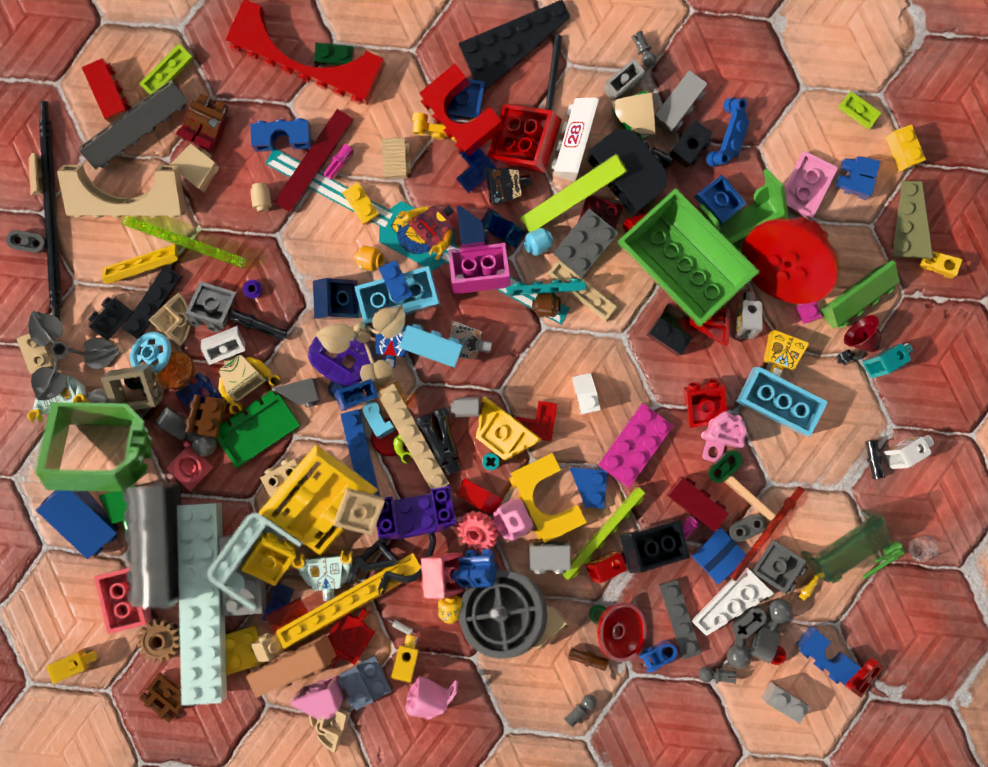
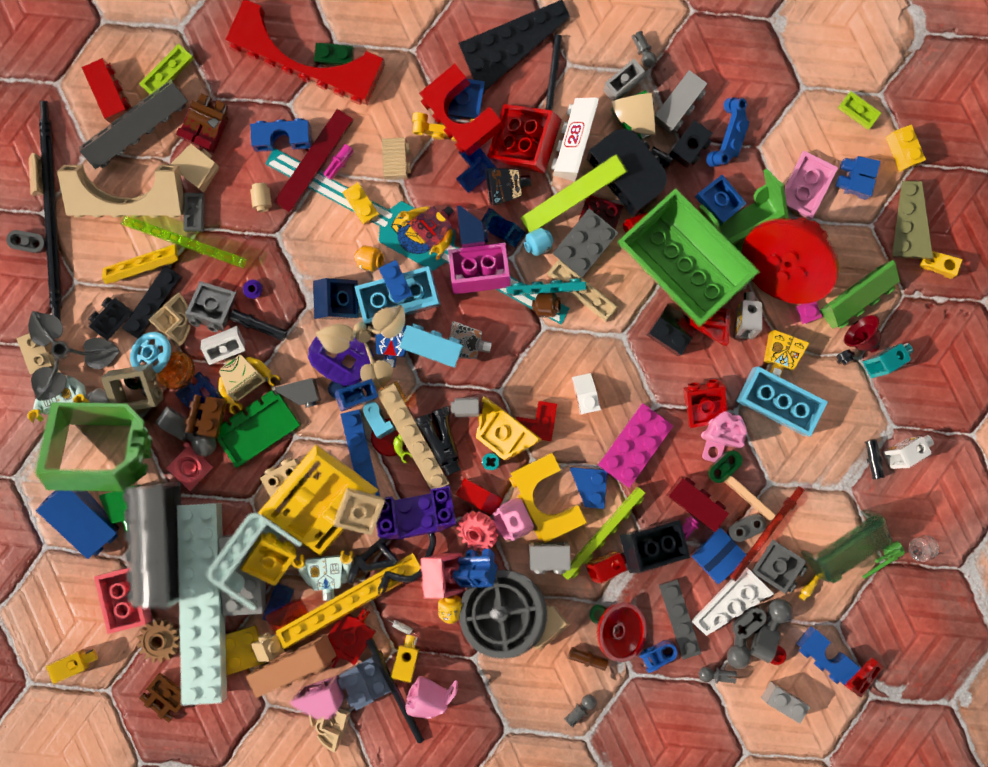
(194, 212): none -> dark grey plate
(378, 658): none -> black bar

